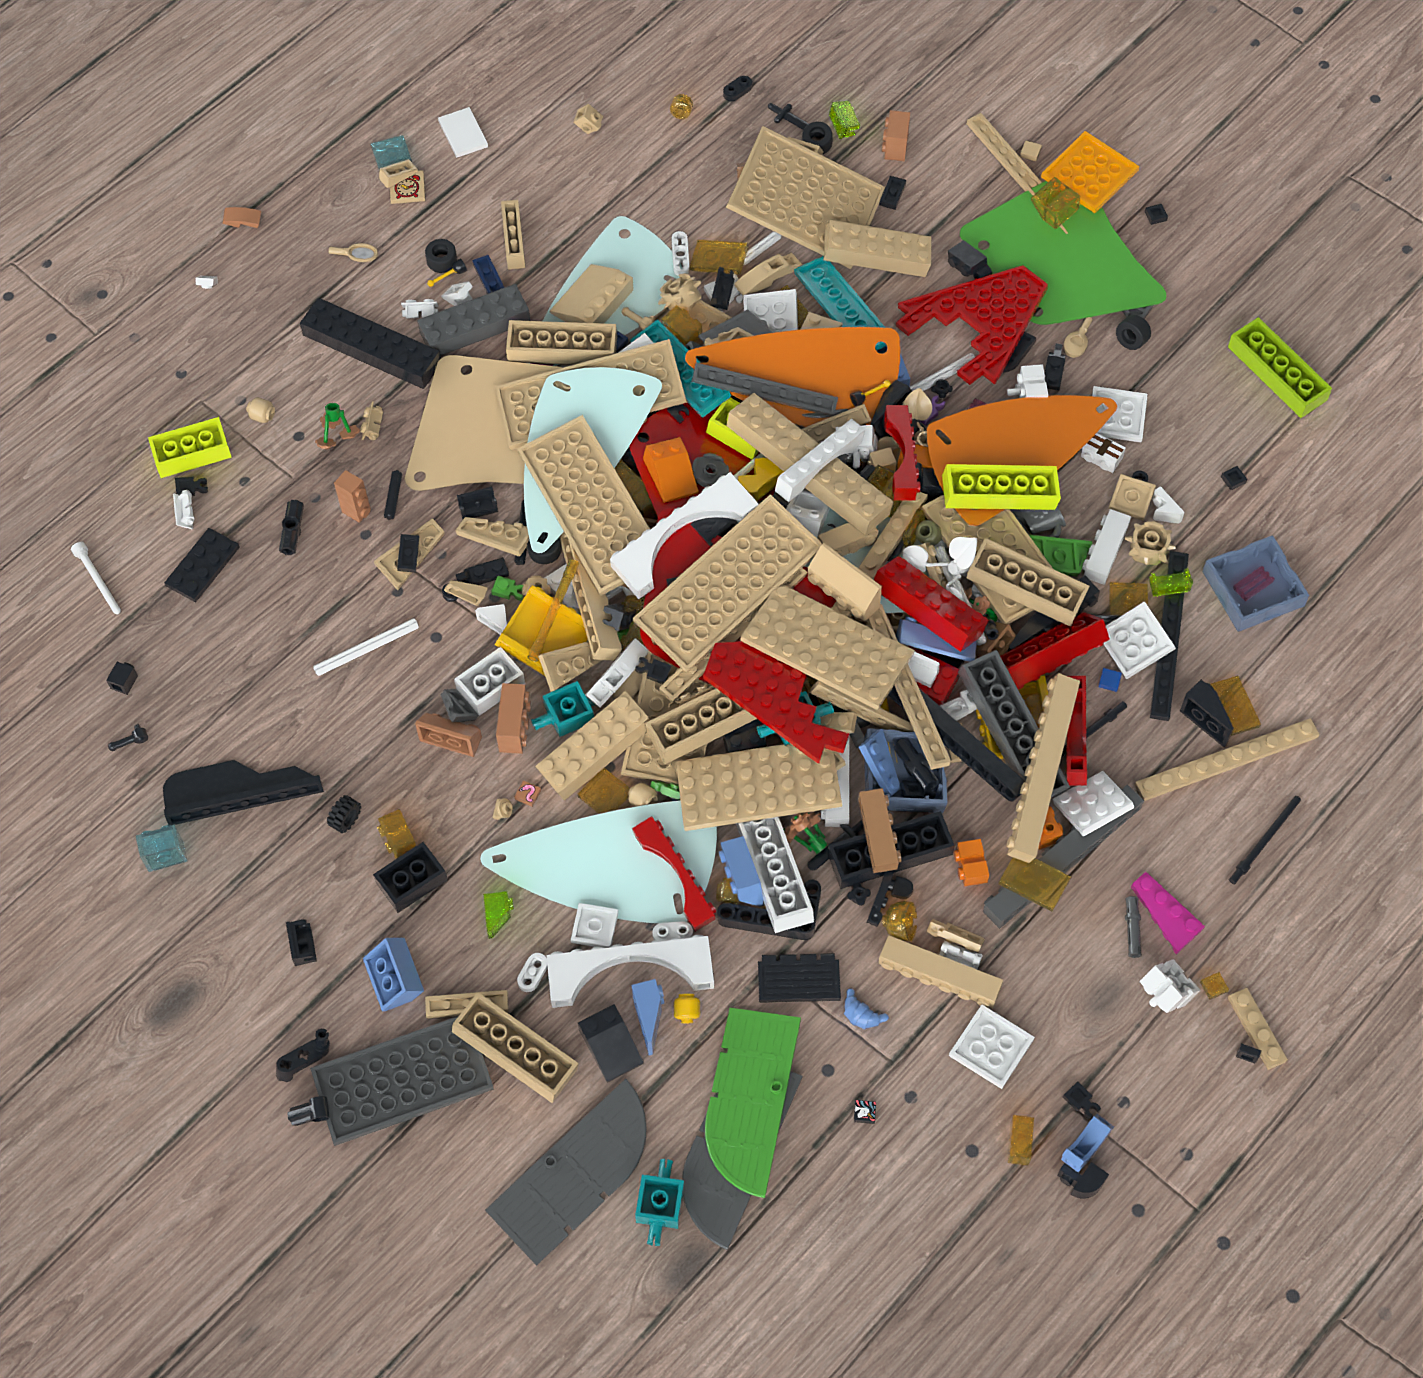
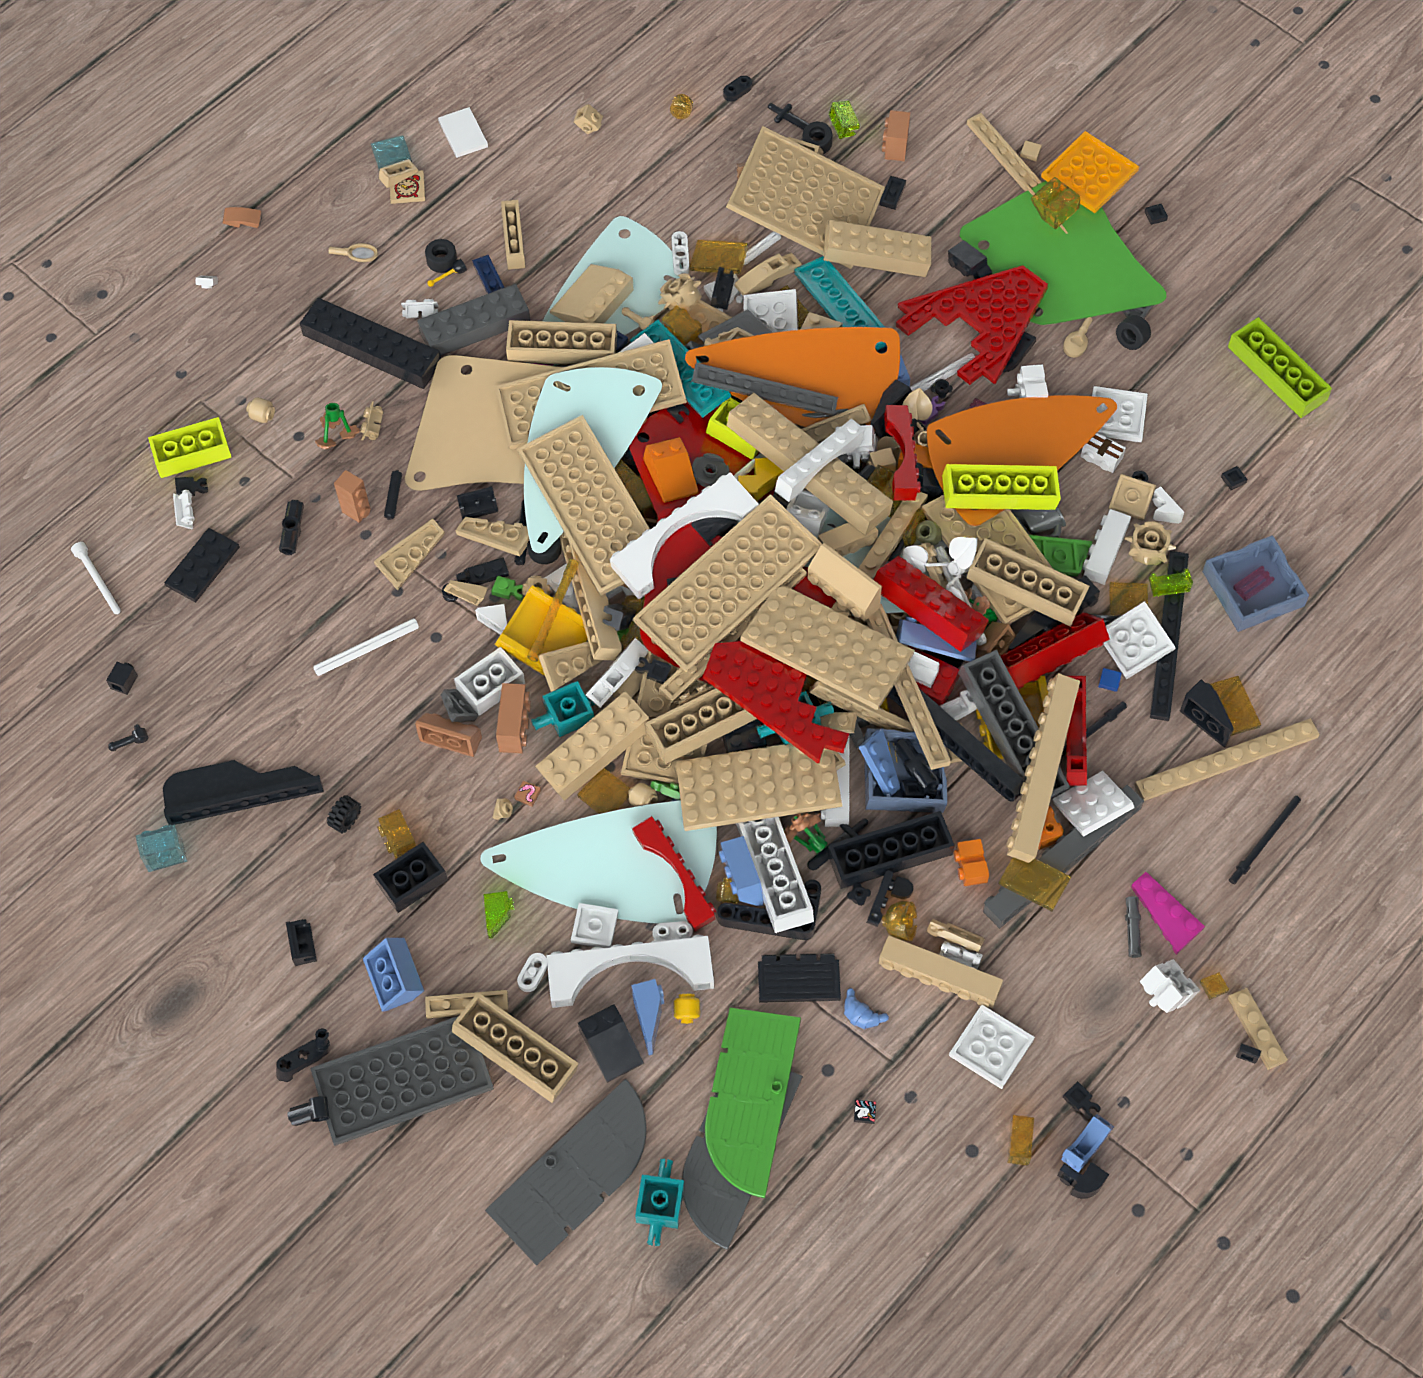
(408, 553): black plate -> none
(458, 293): white slope -> none
(859, 397): hinge -> none
(878, 830): medium nougat brick -> none
(990, 629): black pin -> none
(1054, 368): black hinge -> none

